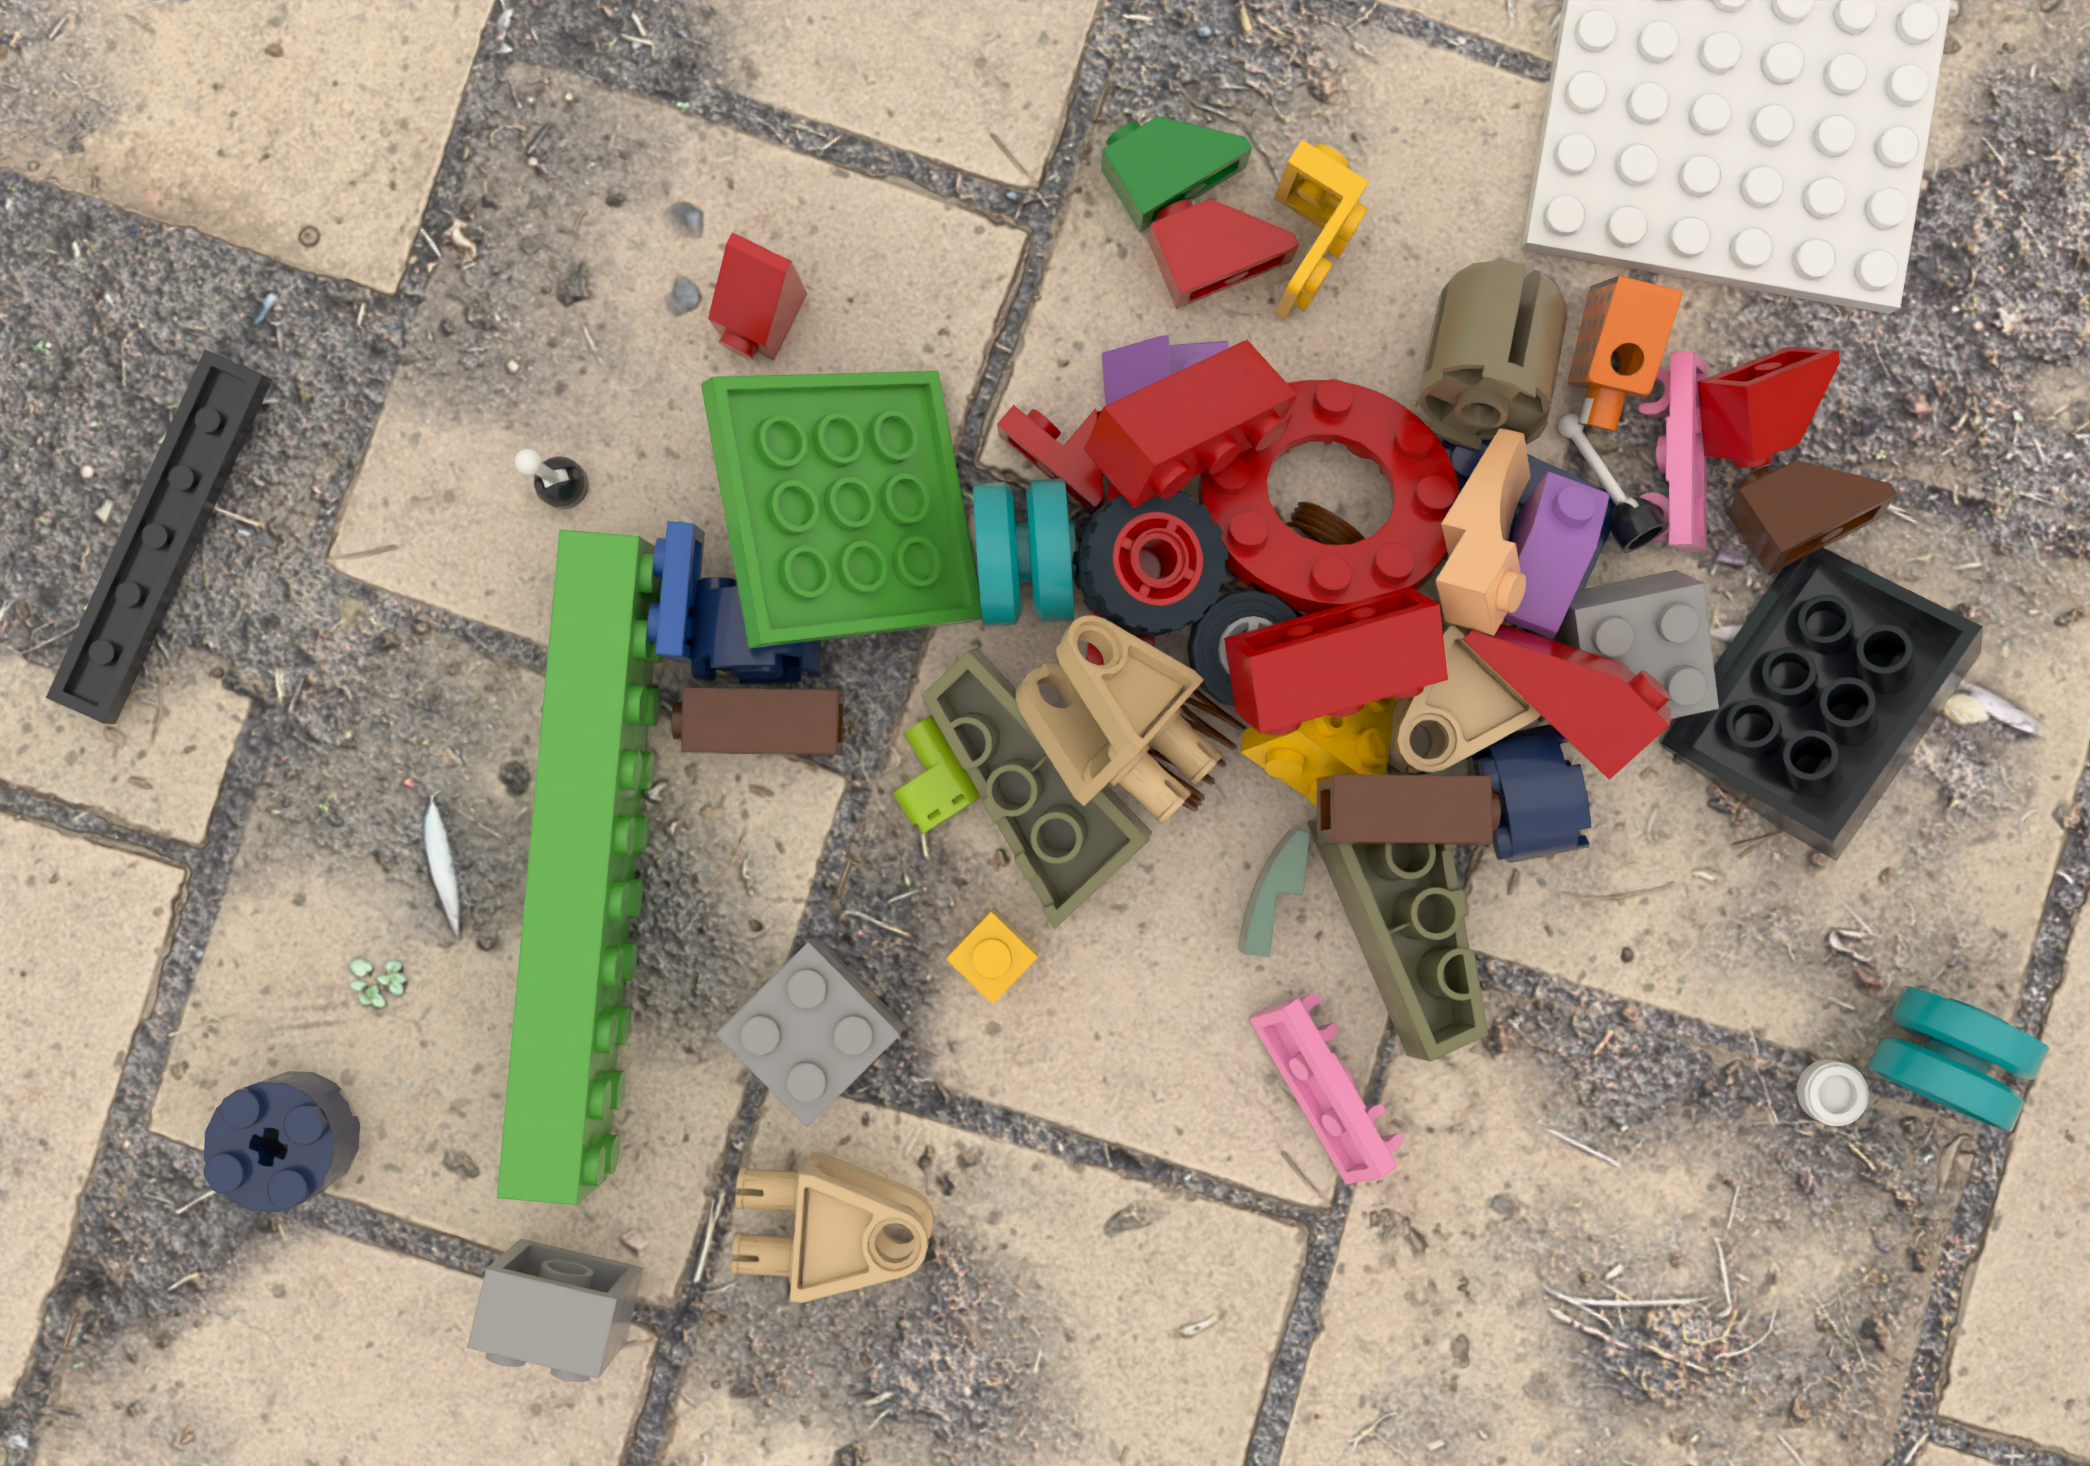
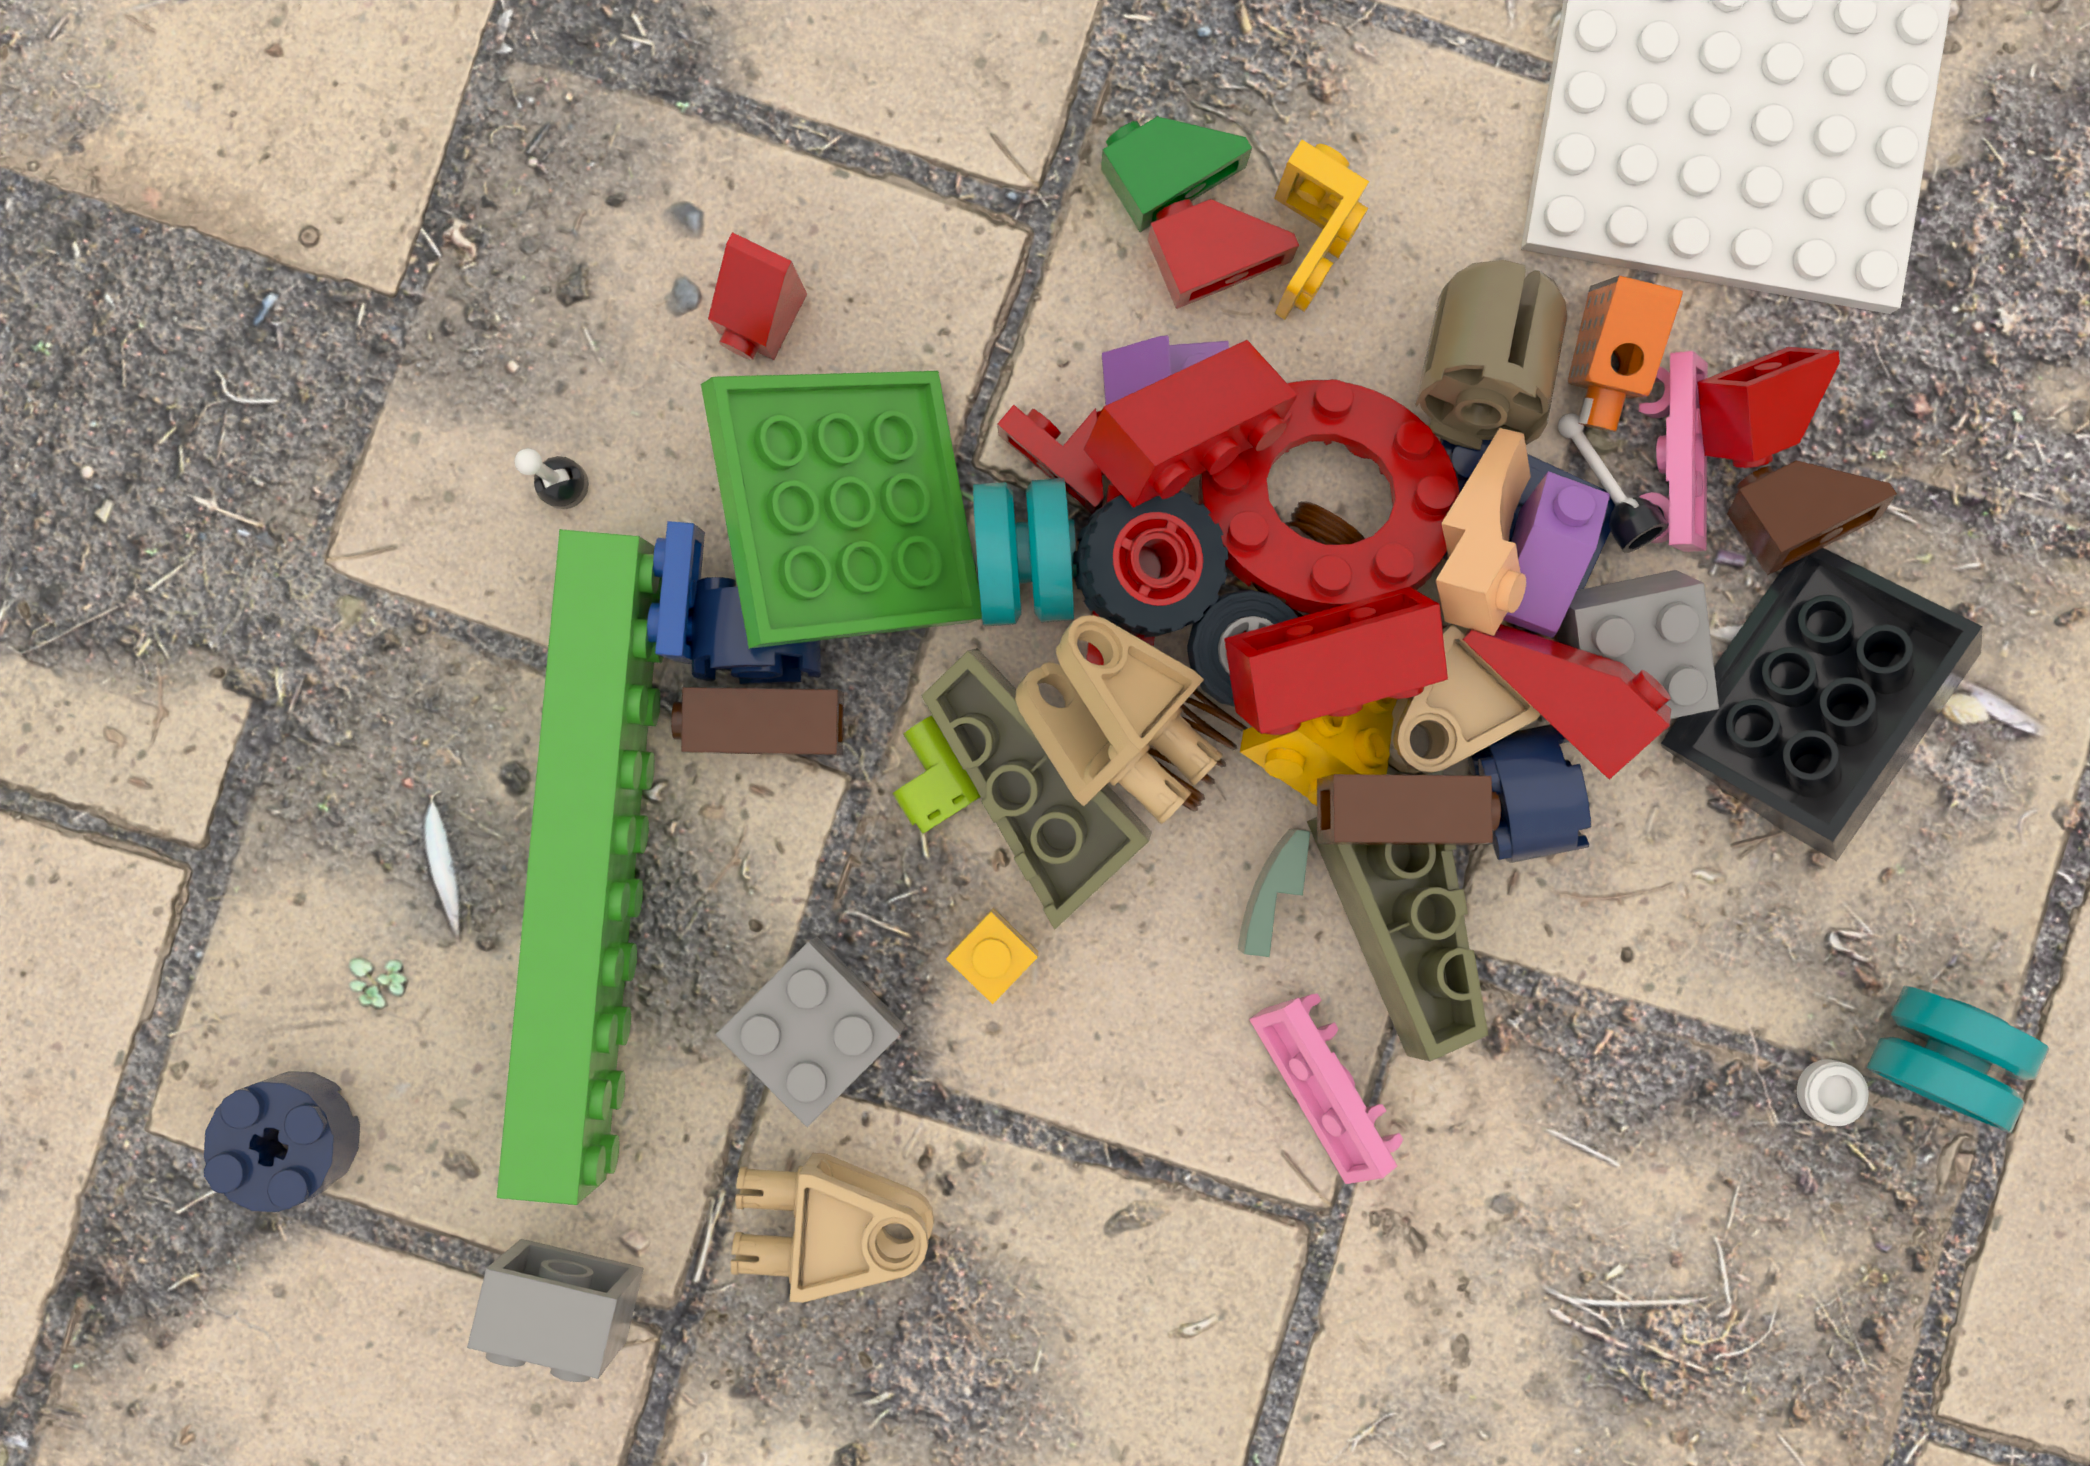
(159, 538): black plate -> none

